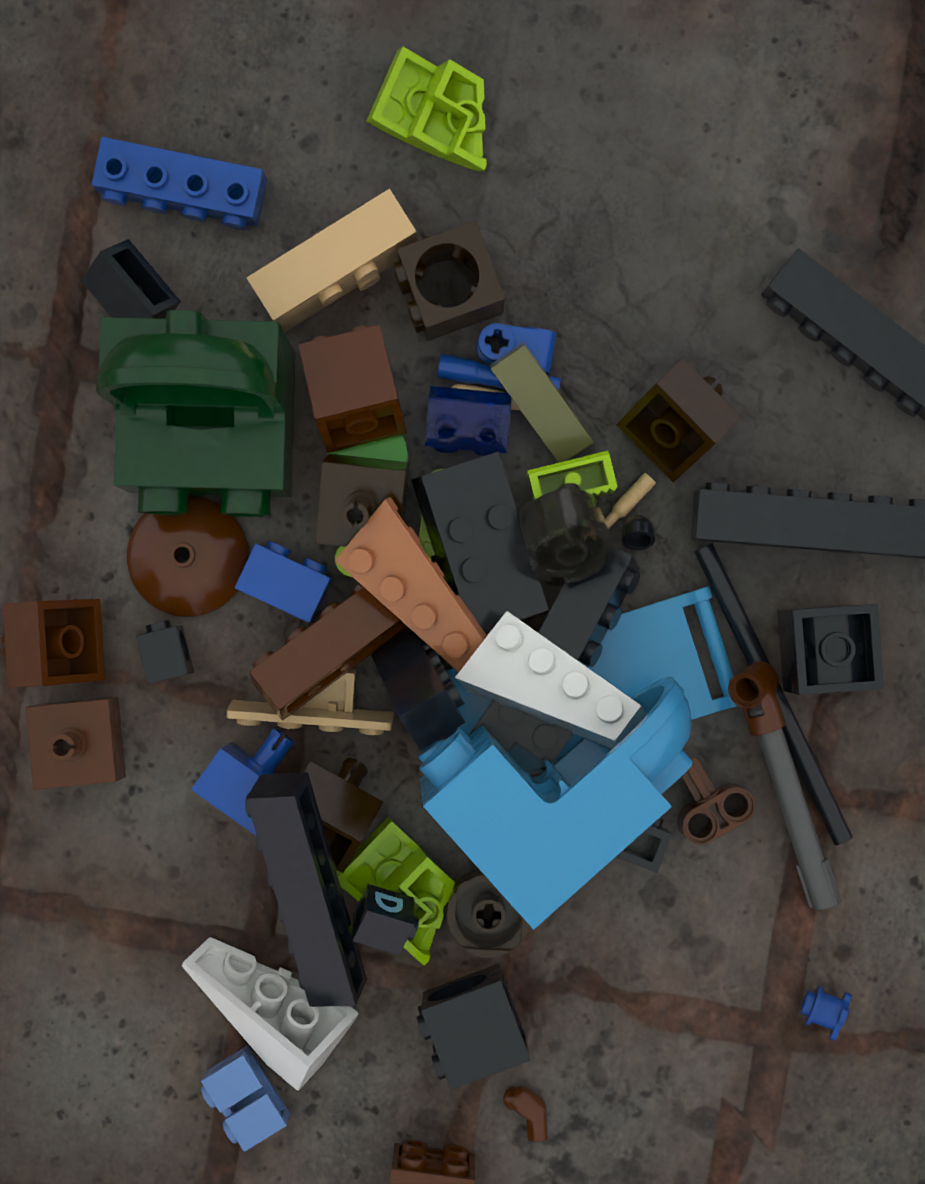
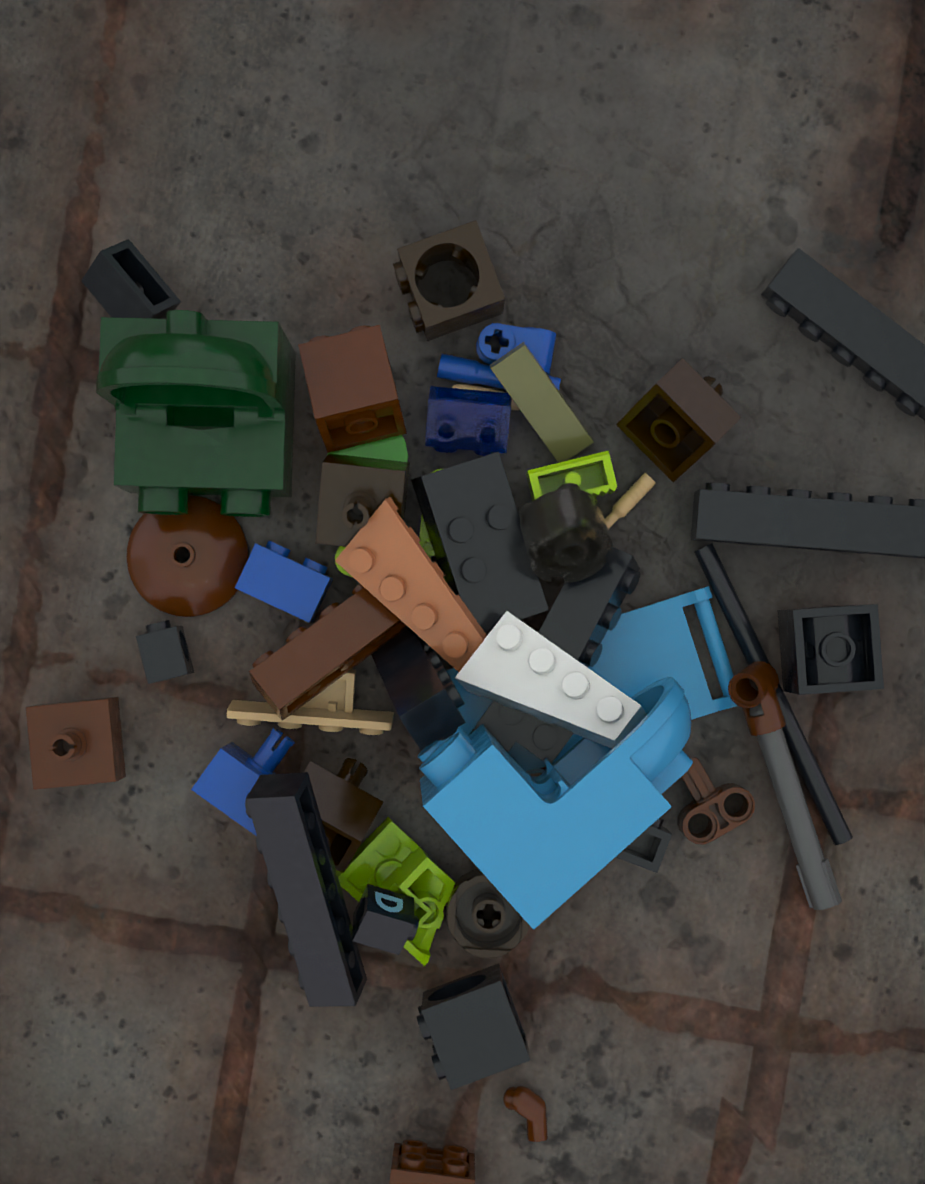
(53, 642): reddish brown brick -> none
(179, 182): blue brick -> none
(245, 1098): medium blue piece -> none
(269, 1010): white wedge -> none
(334, 261): tan brick -> none
(433, 108): lime slope -> none
(638, 533): black hinge -> none
(826, 1010): blue brick -> none

